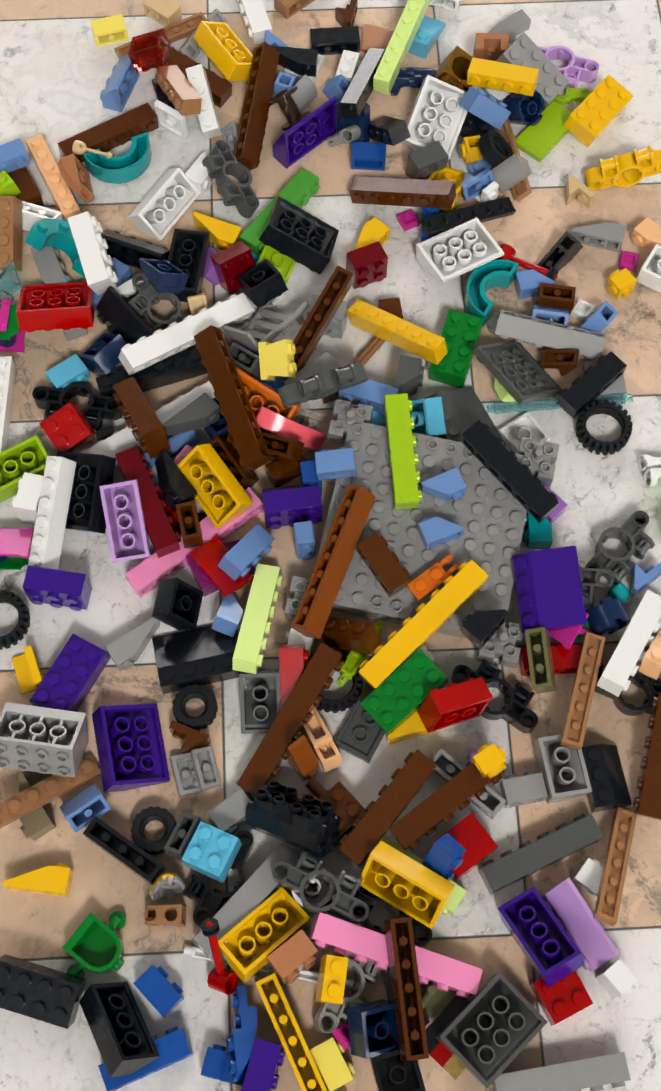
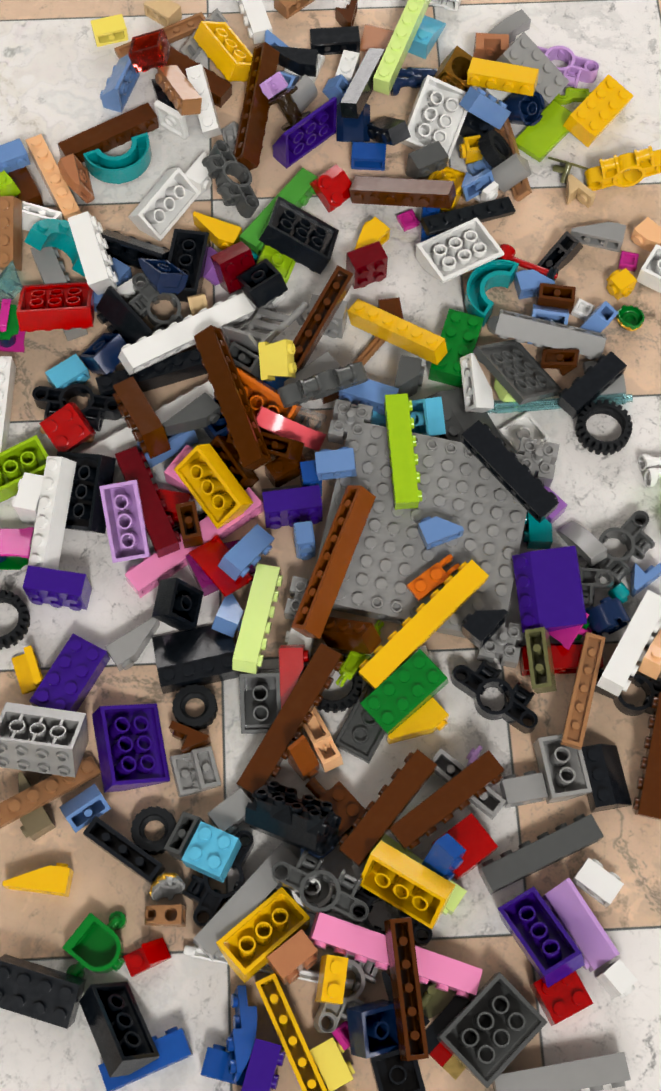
(80, 147): tan hinge -> none
(105, 433): black tile -> none
(147, 956): none -> red slope
(159, 990): blue brick -> none
(173, 483): black slope -> none
(219, 977): red piece -> none
(273, 85): none -> lavender bracket
(332, 187): none -> red slope
(344, 136): light grey pin -> none
(383, 564): reddish brown brick -> none
(445, 485): medium blue slope -> none
(454, 704): red brick -> none
(476, 389): none -> white slope
(490, 760): yellow brick -> none
(565, 171): none -> olive shield
(586, 544): none -> light grey slope
(615, 866): medium nougat plate -> none
(630, 317): none -> green hair

